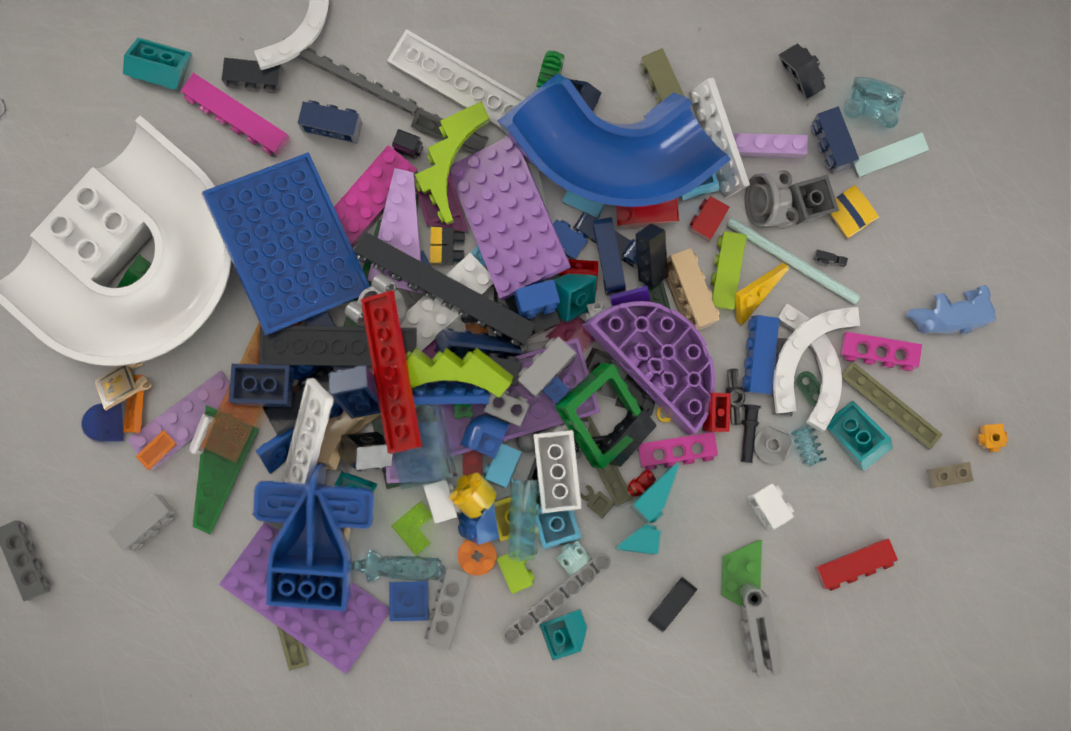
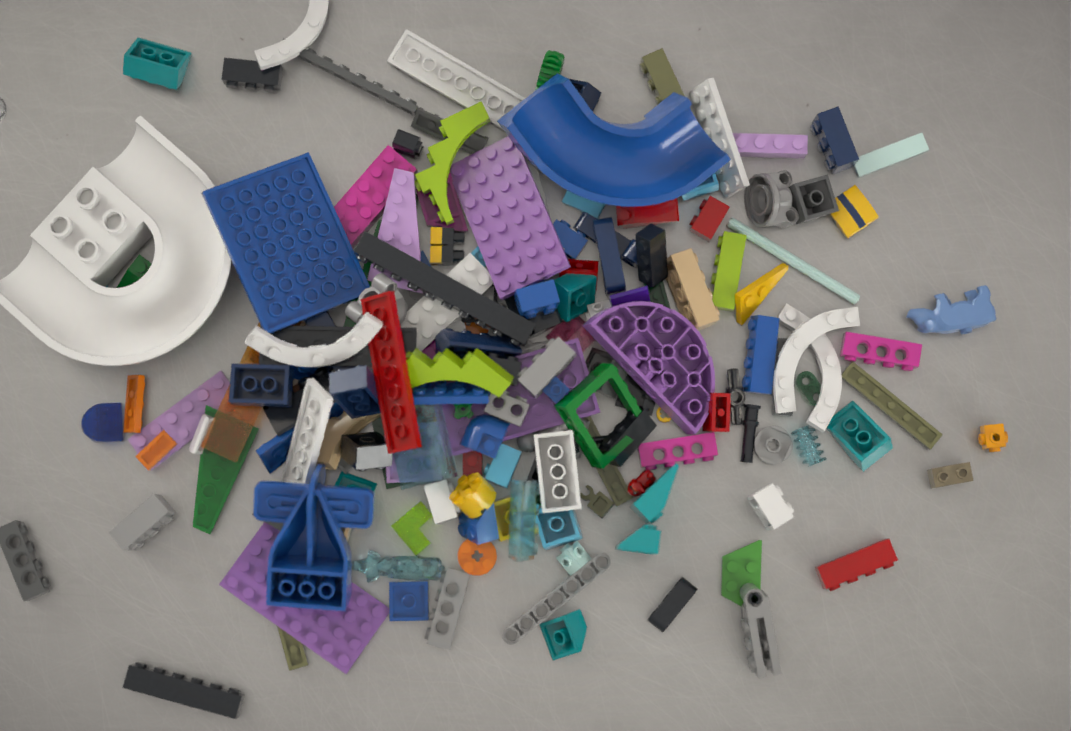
(119, 385): tan flag -> none
(183, 690): none -> black brick
(234, 114): dark pink brick -> none
(315, 355): none -> white plate
(330, 121): dark blue brick -> none
(515, 573): lime brick -> none
(803, 69): black brick -> none
(825, 258): black plate -> none
(875, 100): clear light blue piece -> none

